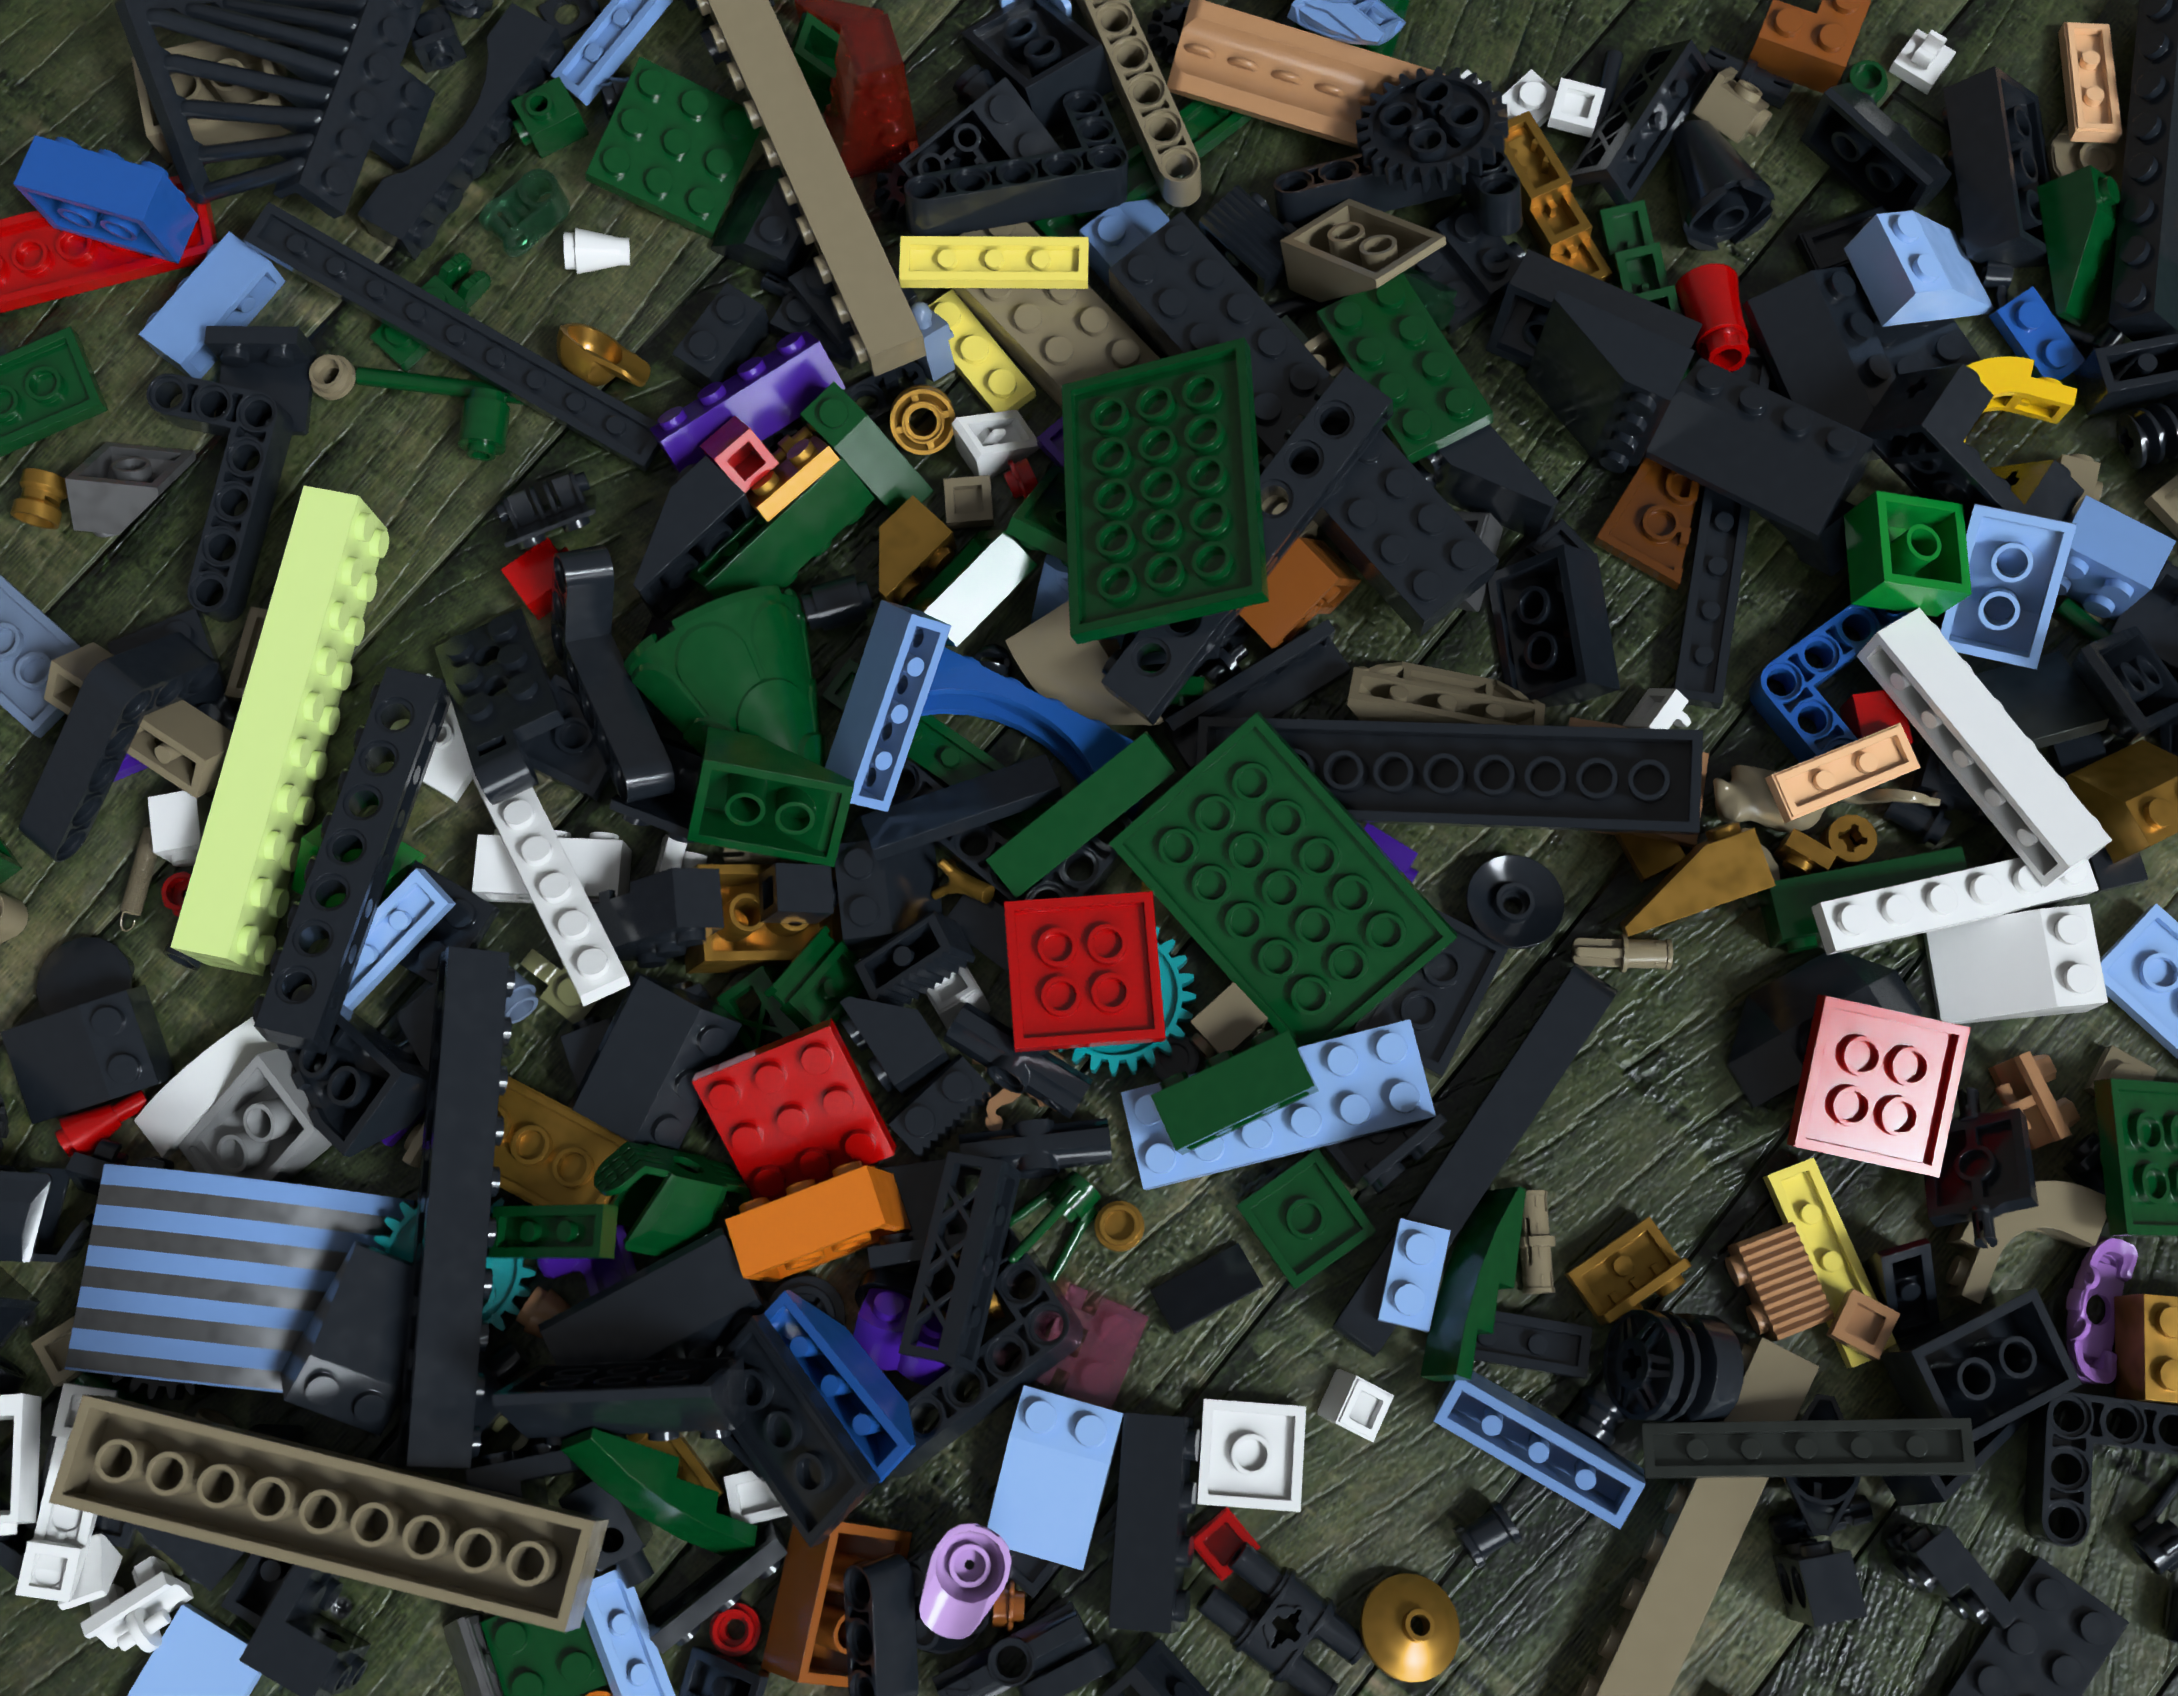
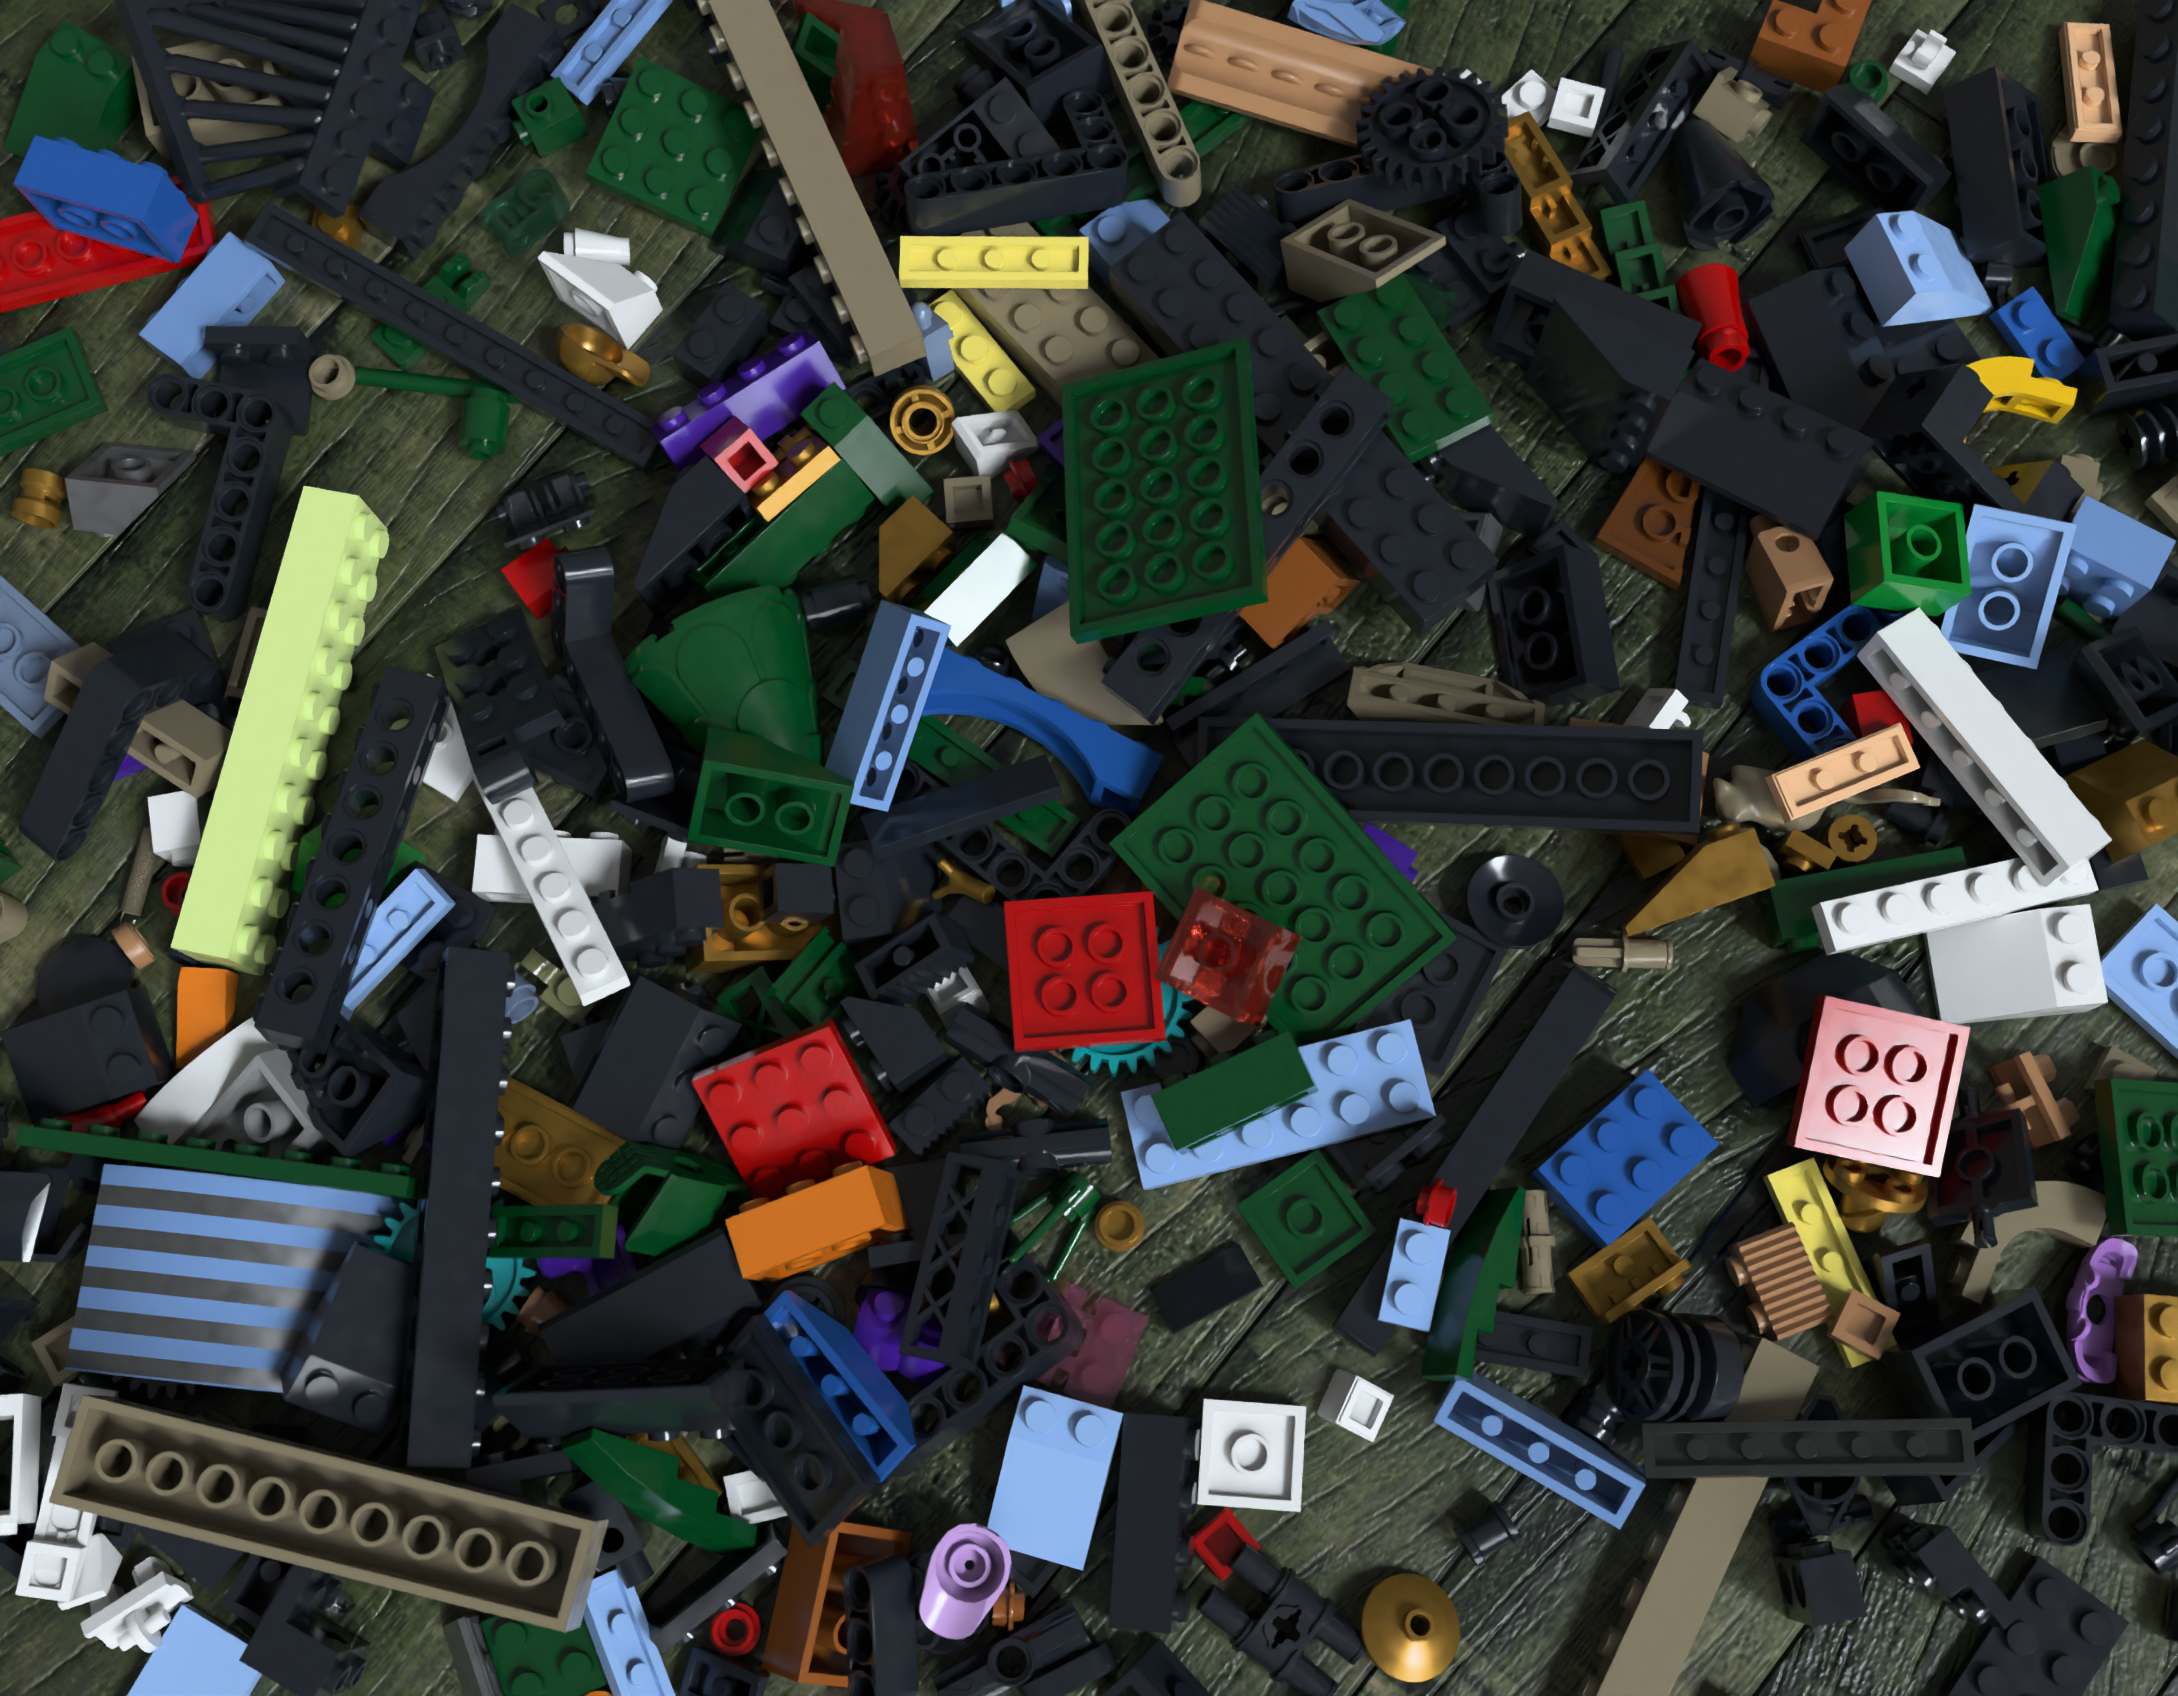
(76, 93): none -> dark green slope
(134, 944): none -> medium nougat tile
(201, 1156): none -> dark green plate
(203, 1010): none -> orange slope
(345, 229): none -> pearl gold plate
(604, 294): none -> white slope
(1081, 814): dark green slope -> none
(1227, 957): none -> clear red slope
(1436, 1204): none -> red plate
(1623, 1160): none -> blue brick
(1786, 575): none -> medium nougat torso
(1873, 1192): none -> pearl gold plate

